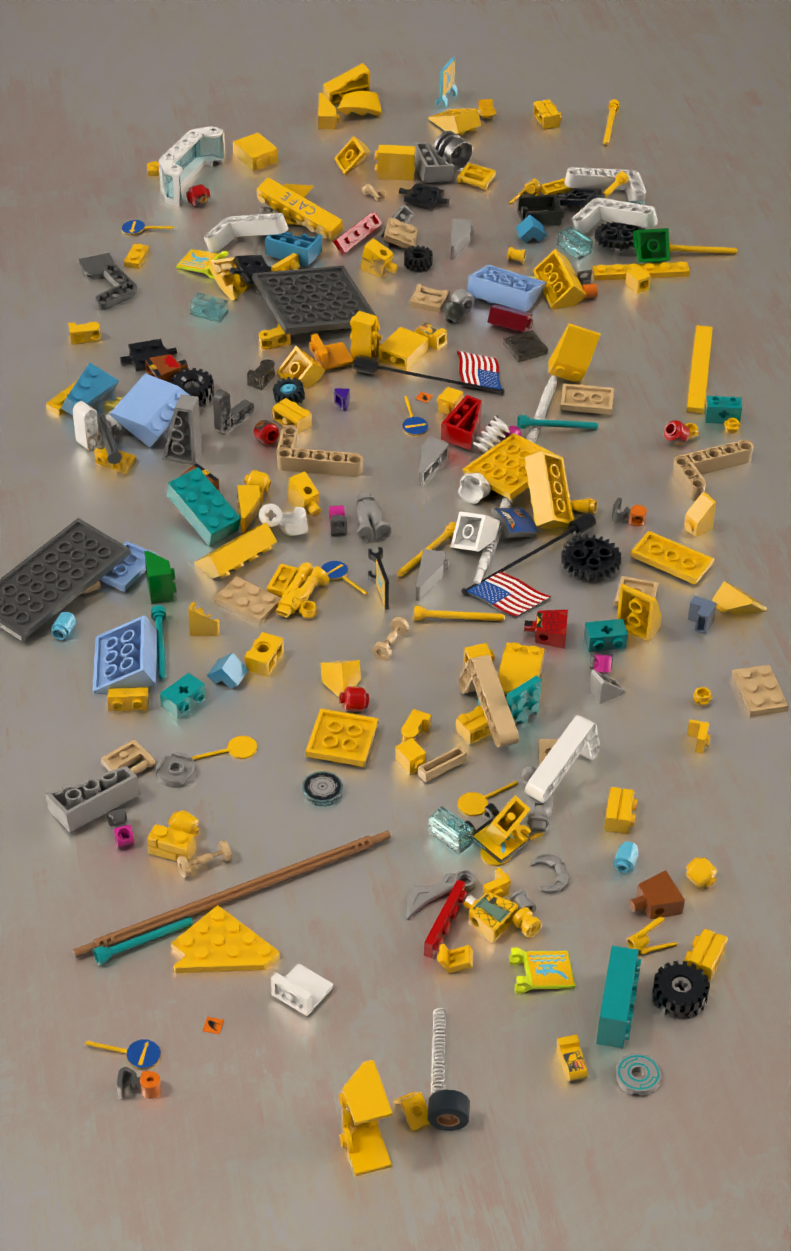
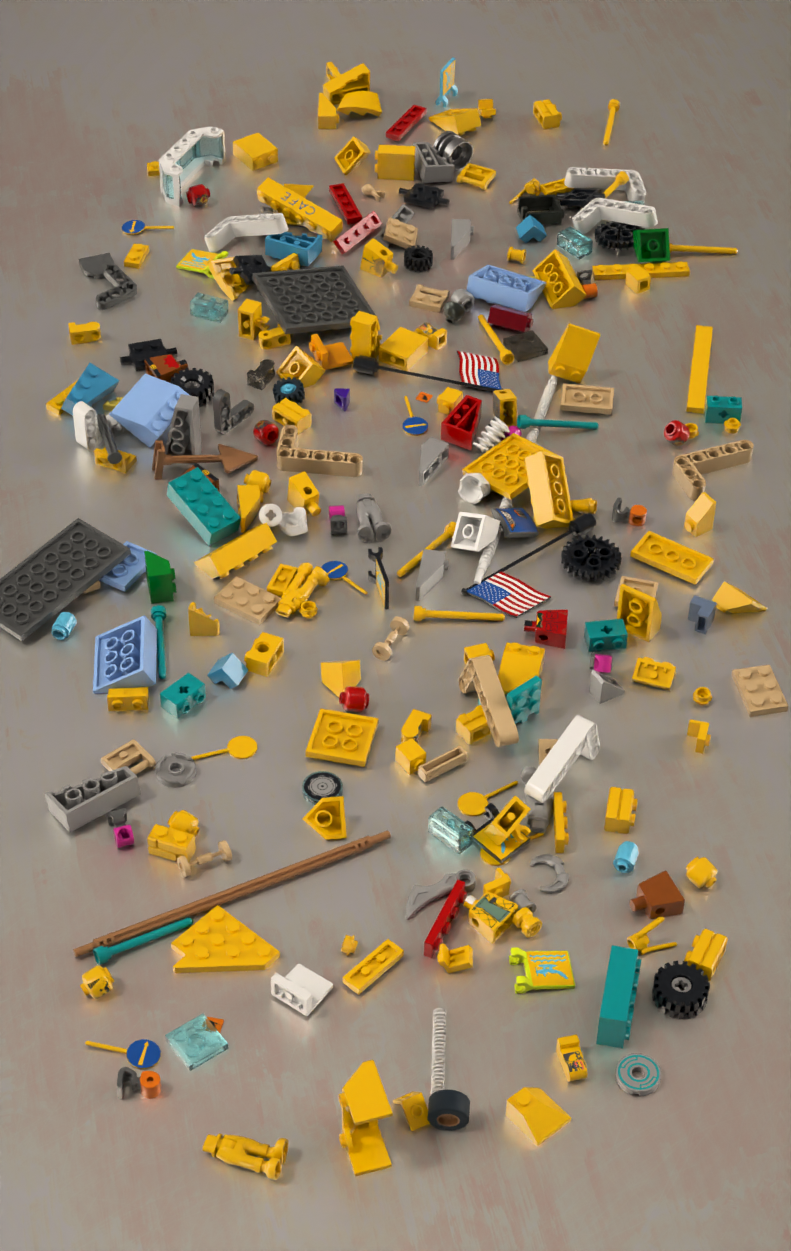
(97, 982): none -> yellow head
(196, 1042): none -> clear light blue plate
(230, 458): none -> medium nougat piece
(238, 1152): none -> yellow piece
(251, 320): none -> yellow brick
(328, 818): none -> yellow slope
(331, 71): none -> yellow piece
(345, 203): none -> red plate
(349, 944): none -> yellow plate
(373, 966): none -> yellow plate
(406, 123): none -> red plate
(505, 402): none -> yellow torso
(506, 356): none -> yellow piece
(535, 1114): none -> yellow slope
(560, 822): none -> yellow plate
(654, 673): none -> yellow bracket

